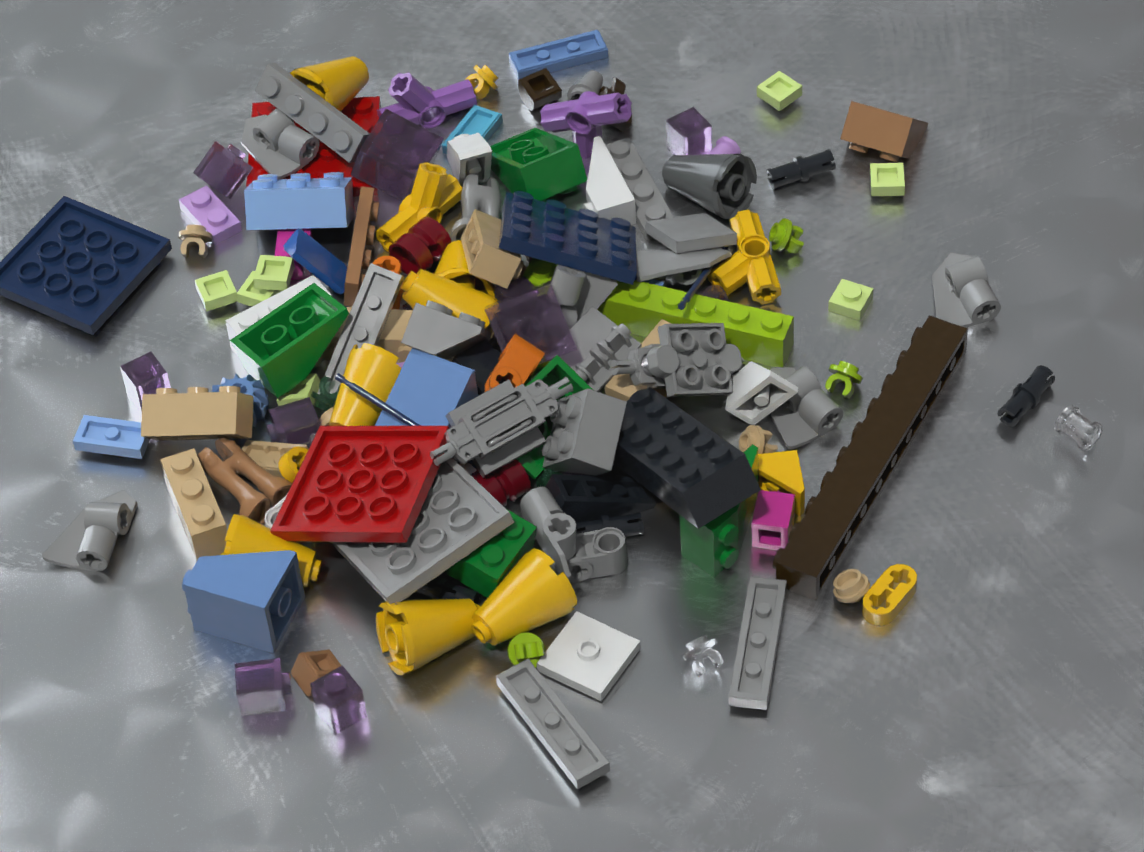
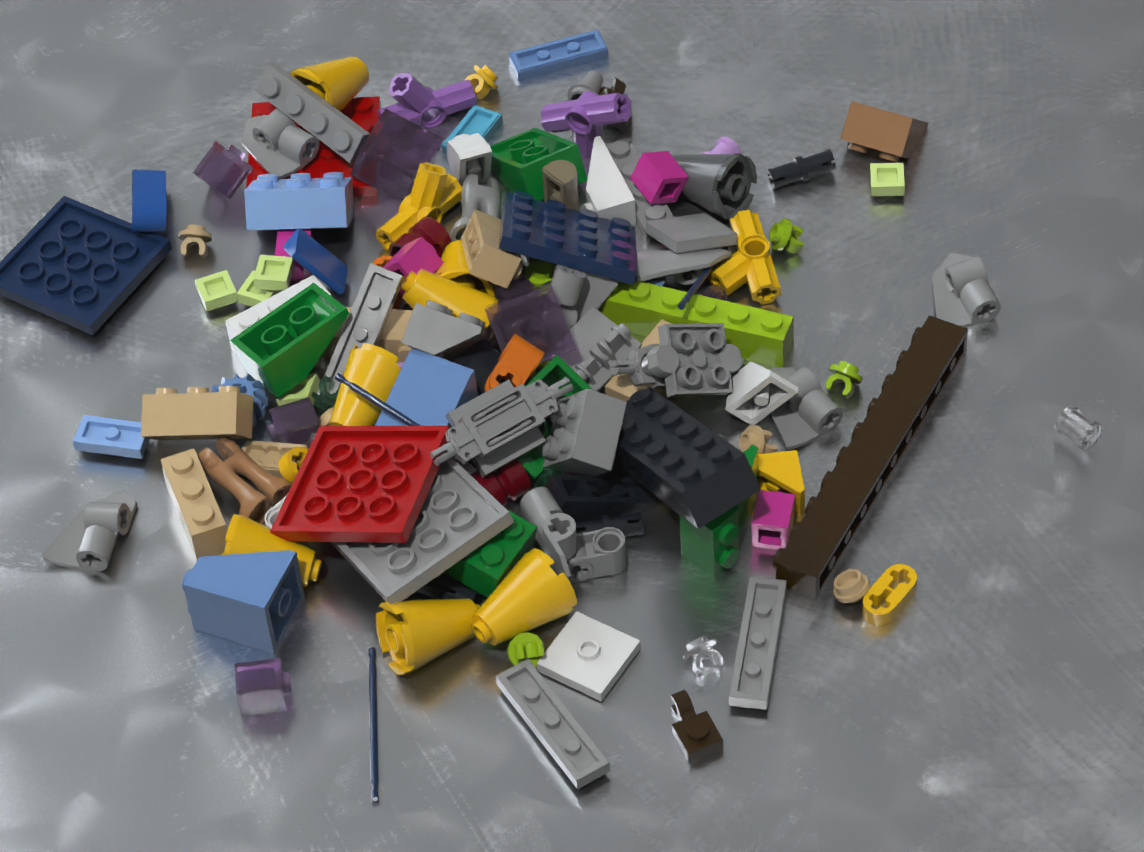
(143, 377): clear purple brick -> none
(149, 201): none -> blue beam
(209, 211): lavender plate -> none
(312, 666): medium nougat slope -> none
(338, 700): clear purple brick -> none
(362, 236): medium nougat plate -> none
(373, 724): none -> dark blue piece
(413, 257): none -> dark pink brick
(538, 89): dark brown brick -> none
(561, 183): none -> dark tan brick
(659, 177): none -> dark pink brick
(688, 133): clear purple brick -> none
(694, 732): none -> dark brown plate
(779, 90): yellowish green plate -> none
(850, 299): yellowish green plate -> none
(1026, 396): black pin -> none

